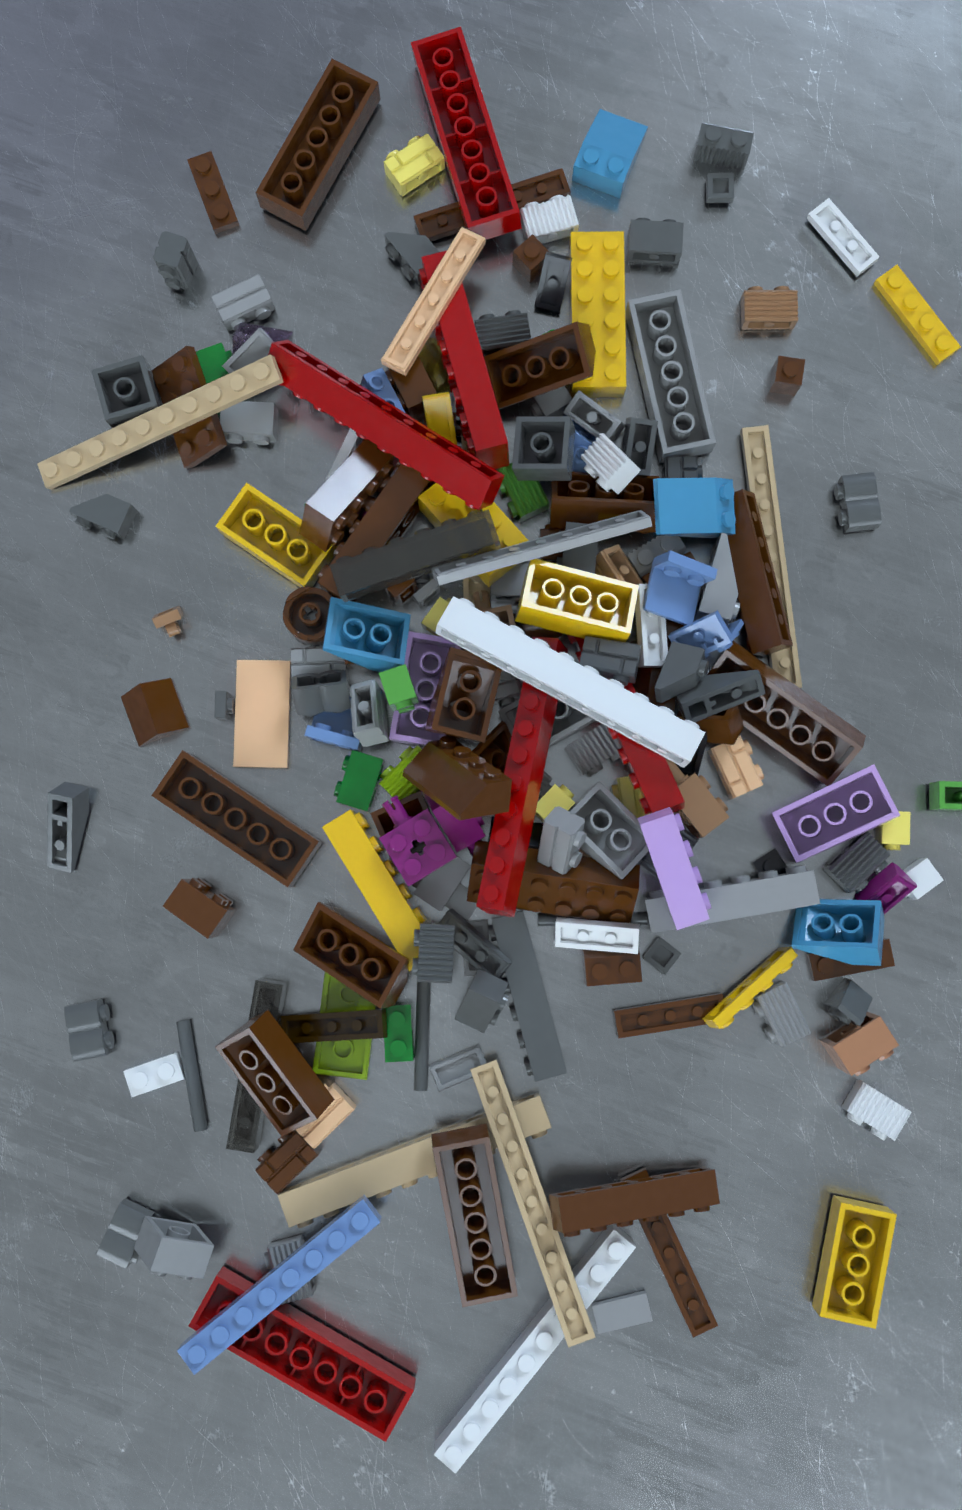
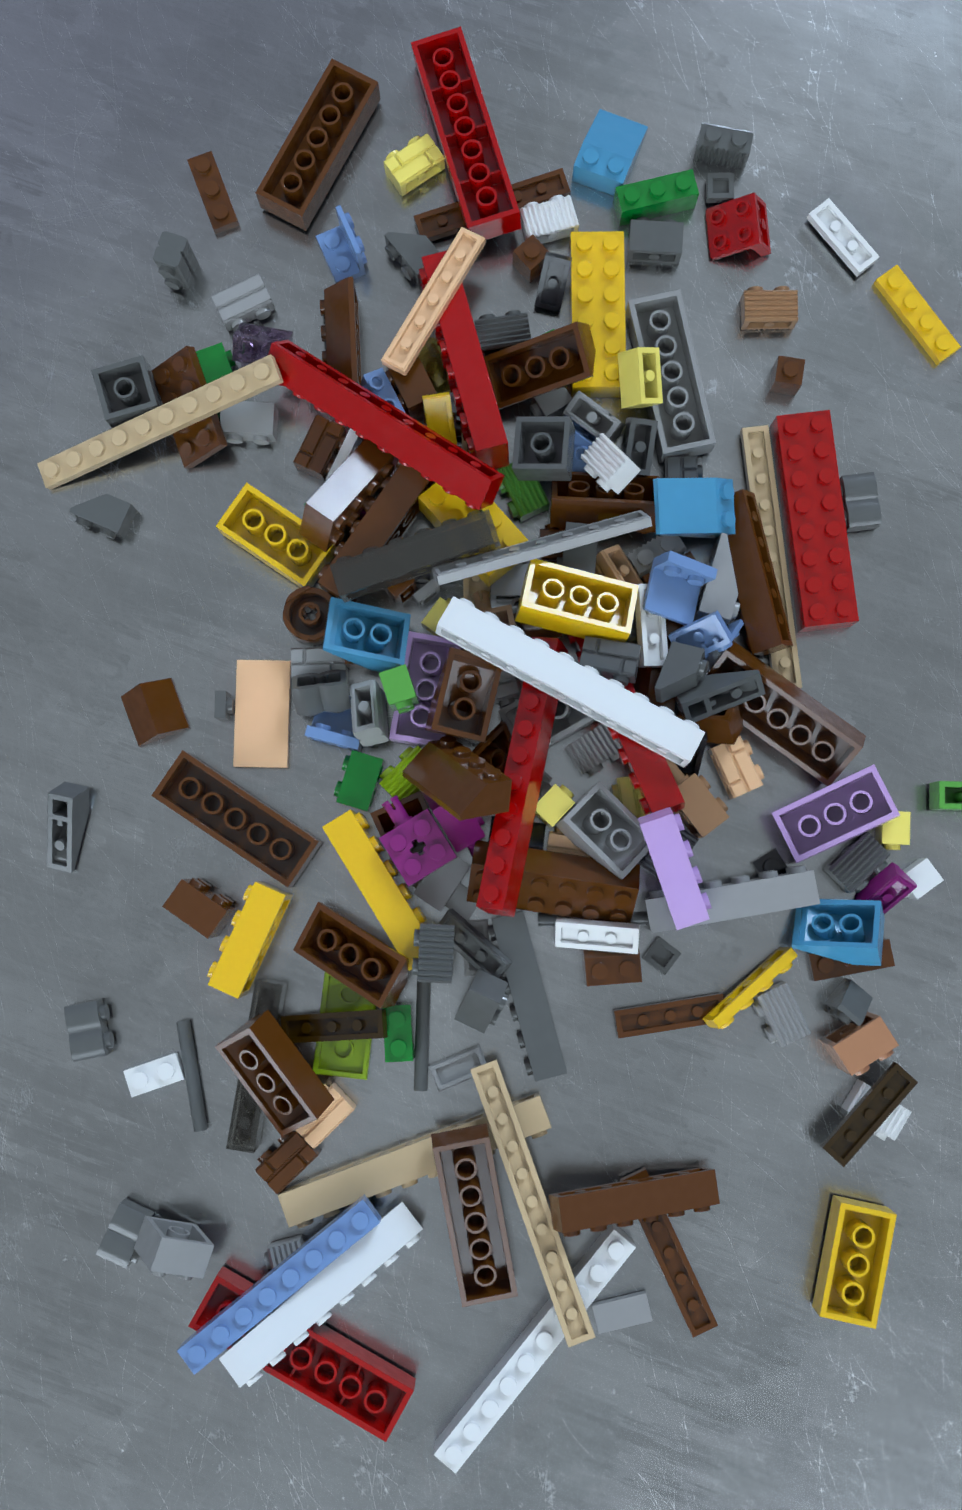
(169, 620): medium nougat tile -> none
(249, 939): none -> yellow brick
(252, 350): light grey tile -> none
(314, 1300): none -> white brick
(320, 447): none -> reddish brown brick
(342, 329): none -> reddish brown slope
(343, 249): none -> medium blue bracket
(561, 840): light grey brick -> none
(640, 377): none -> light yellow brick
(656, 197): none -> green brick
(738, 227): none -> red bracket
(814, 521): none -> red brick
(869, 1114): none -> dark brown plate

